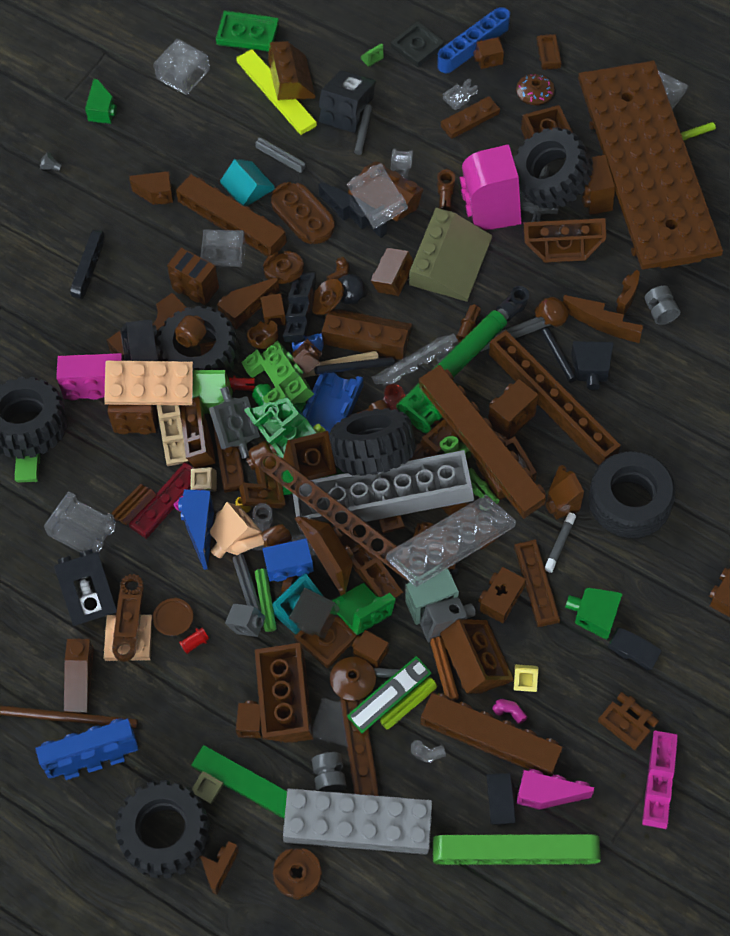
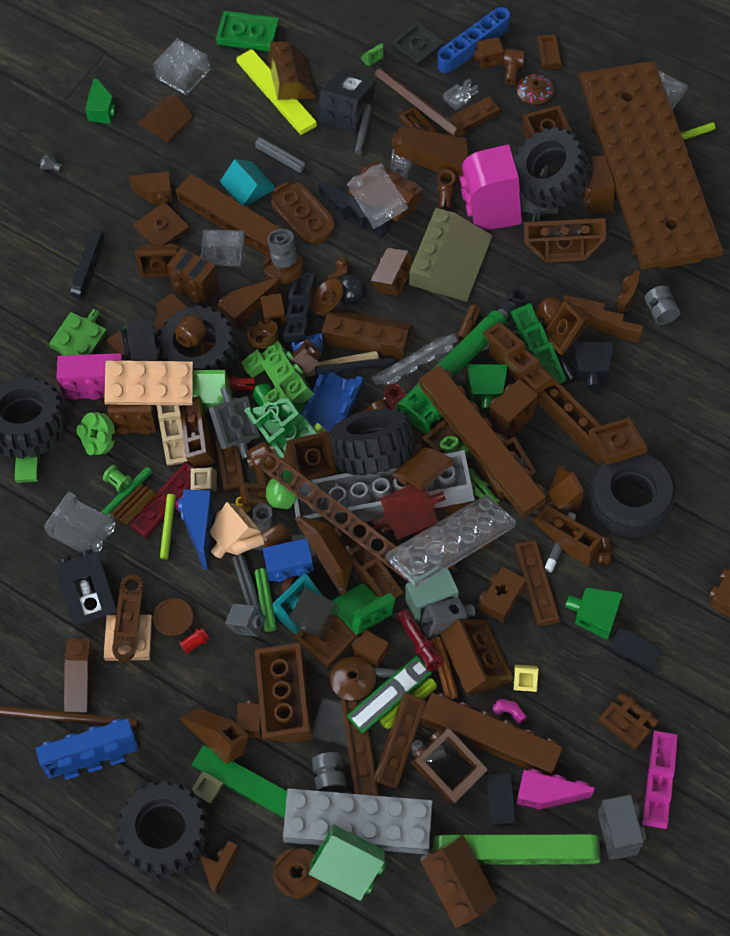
(78, 335): none -> bright green plate
(96, 443): none -> bright green plate
(116, 478): none -> bright green bush
(139, 479): none -> green bar
(153, 259): none -> reddish brown slope
(161, 226): none -> reddish brown plate
(167, 118): none -> reddish brown slope
(167, 526): none -> lime bar
(218, 733): none -> reddish brown slope
(278, 495): none -> bright green hair
(282, 248): none -> dark grey wheel
(347, 862): none -> brick
(399, 741): none -> reddish brown tile
(408, 511): none -> clear red plate
(411, 122): none -> reddish brown tile
(420, 103): none -> reddish brown tile
(423, 468): none -> reddish brown slope
(424, 647): none -> dark red pin
(431, 149): none -> reddish brown slope
(459, 881): none -> reddish brown slope
(465, 783): none -> reddish brown window
(486, 383): none -> green torso
(513, 62): none -> reddish brown pin
(518, 359): none -> reddish brown slope
(536, 341): none -> green slope
(566, 326): none -> reddish brown slope
(570, 535): none -> reddish brown slope
(605, 555): none -> reddish brown arm
(617, 441): none -> reddish brown plate
(621, 827): none -> dark grey brick

